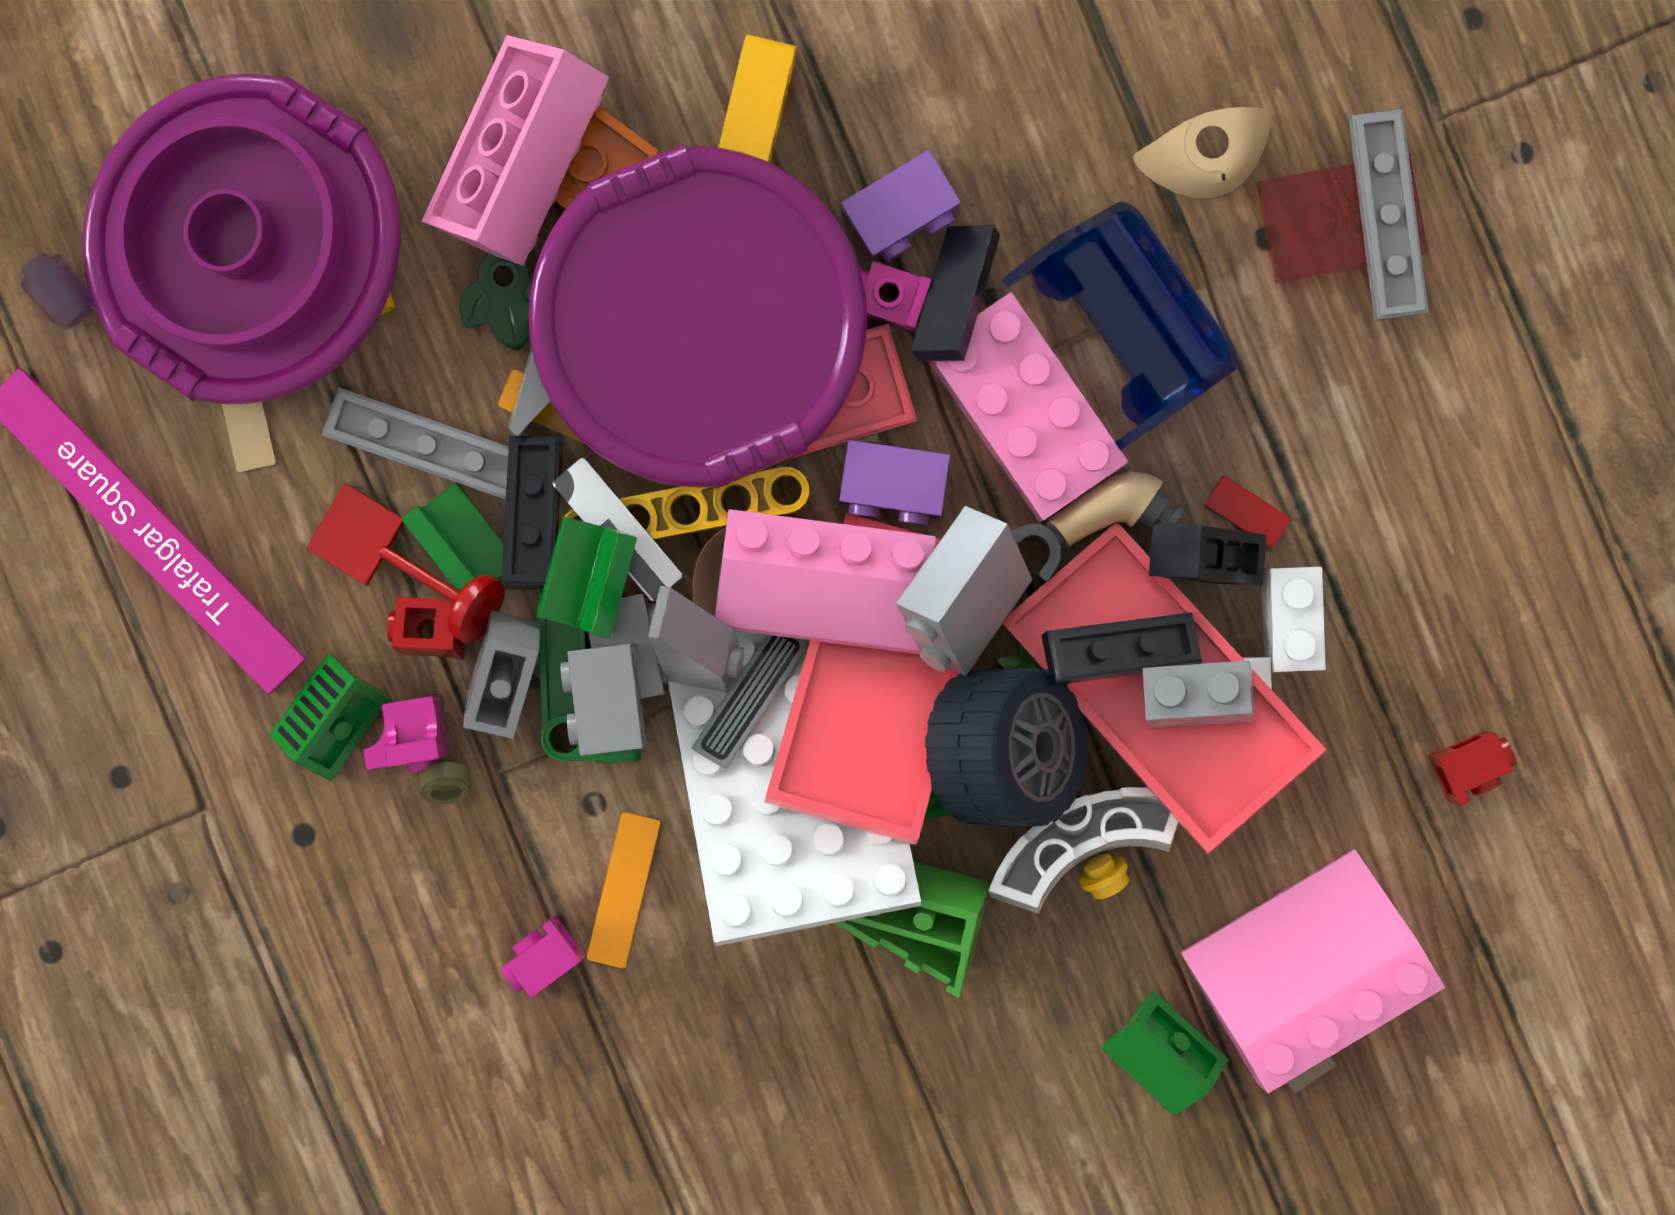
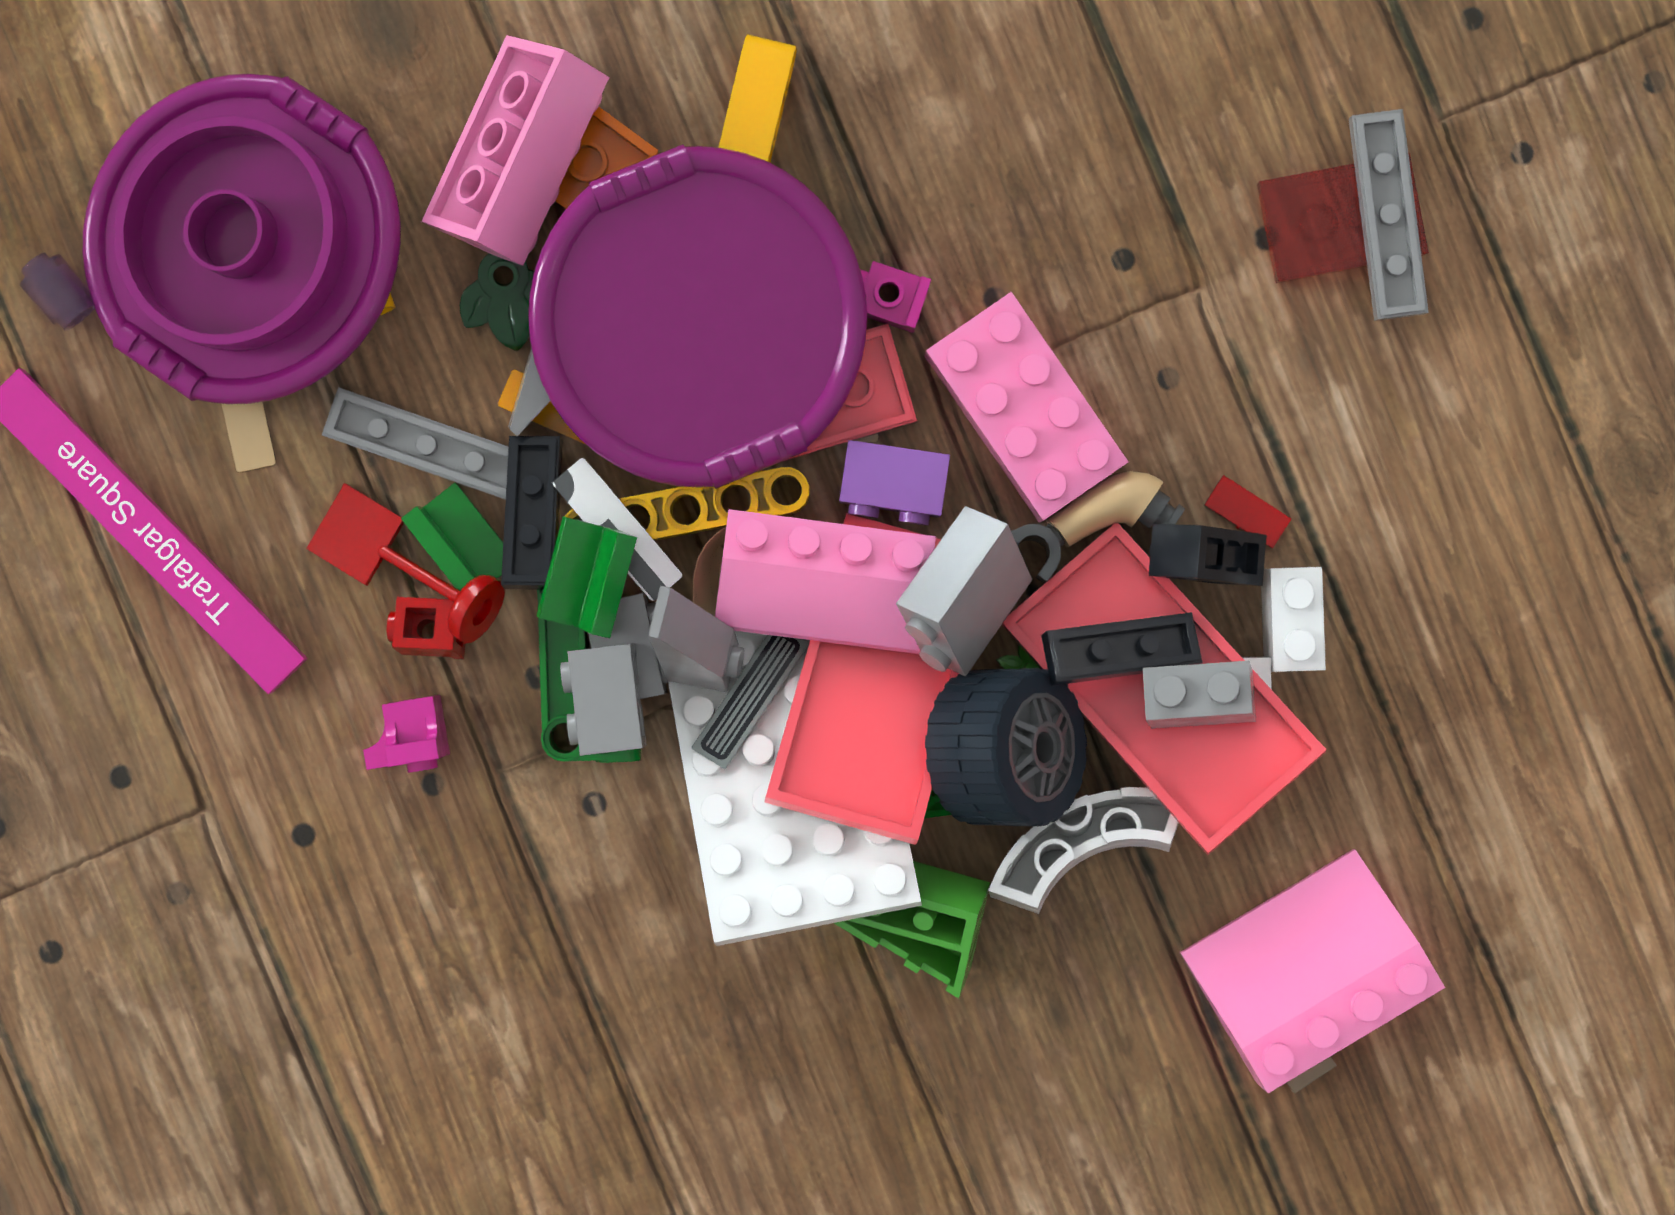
(328, 718): green panel -> none
(445, 783): olive tile -> none
(502, 674): light grey brick -> none
(542, 958): dark pink brick -> none
(623, 890): light orange sticker -> none
(901, 207): medium lavender brick -> none
(955, 293): black tile -> none
(1104, 876): yellow plate -> none
(1139, 309): clear blue windscreen -> none
(1166, 1055): green panel -> none
(1181, 168): tan piece -> none
(1473, 765): red brick -> none

